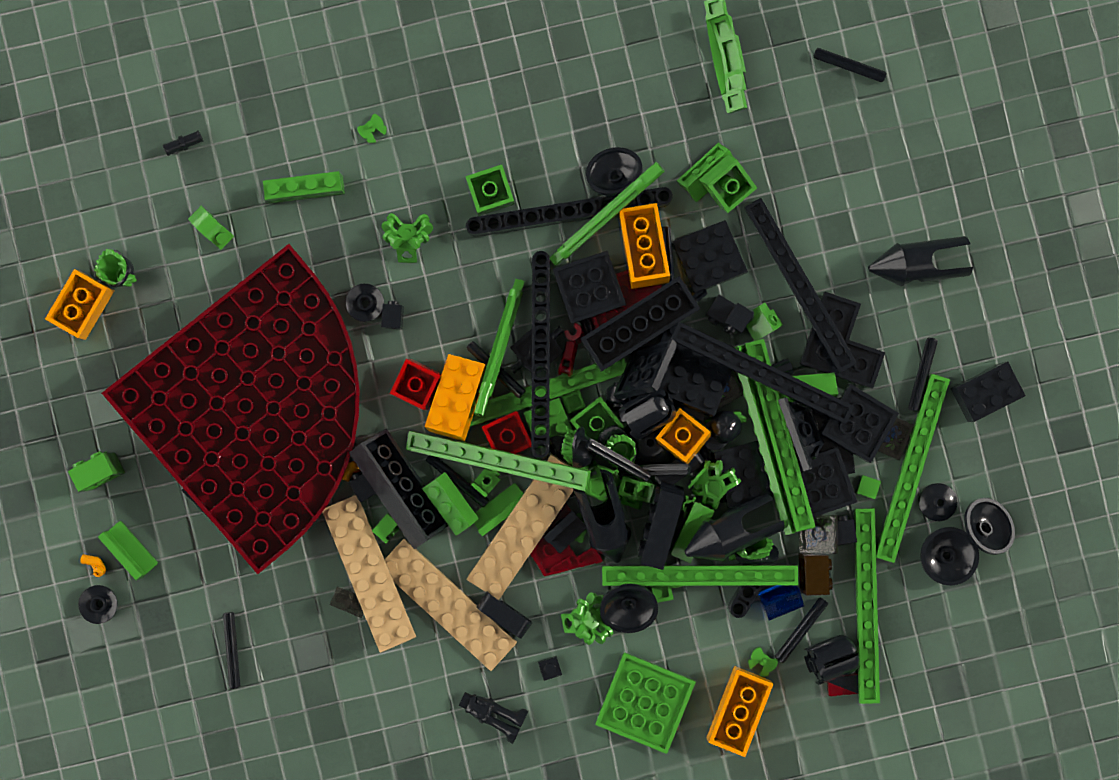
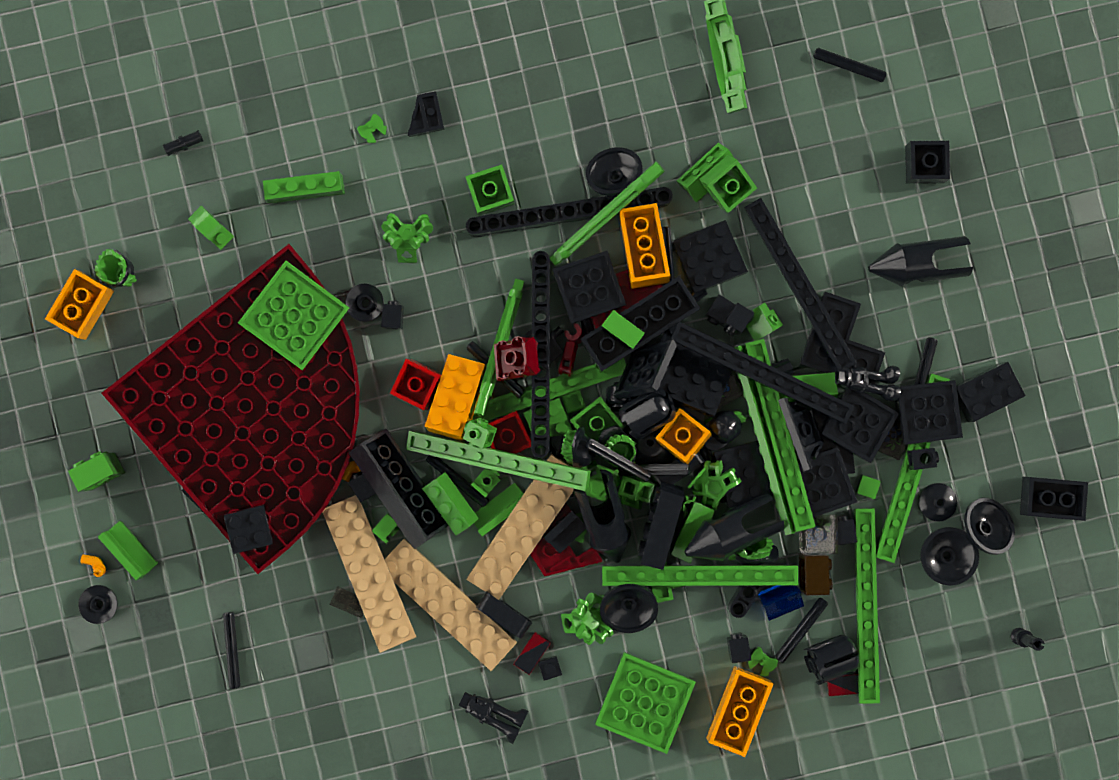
(248, 529): none -> black brick
(293, 315): none -> bright green plate
(426, 115): none -> black wing
(479, 433): none -> bright green brick
(516, 358): none -> dark red slope
(532, 653): none -> black tile
(623, 329): none -> bright green tile
(738, 648): none -> black brick
(858, 380): none -> black piece
(914, 458): none -> black brick
(927, 162): none -> black brick
(929, 412): none -> black plate
(1026, 639): none -> black pin
(1054, 498): none -> black brick

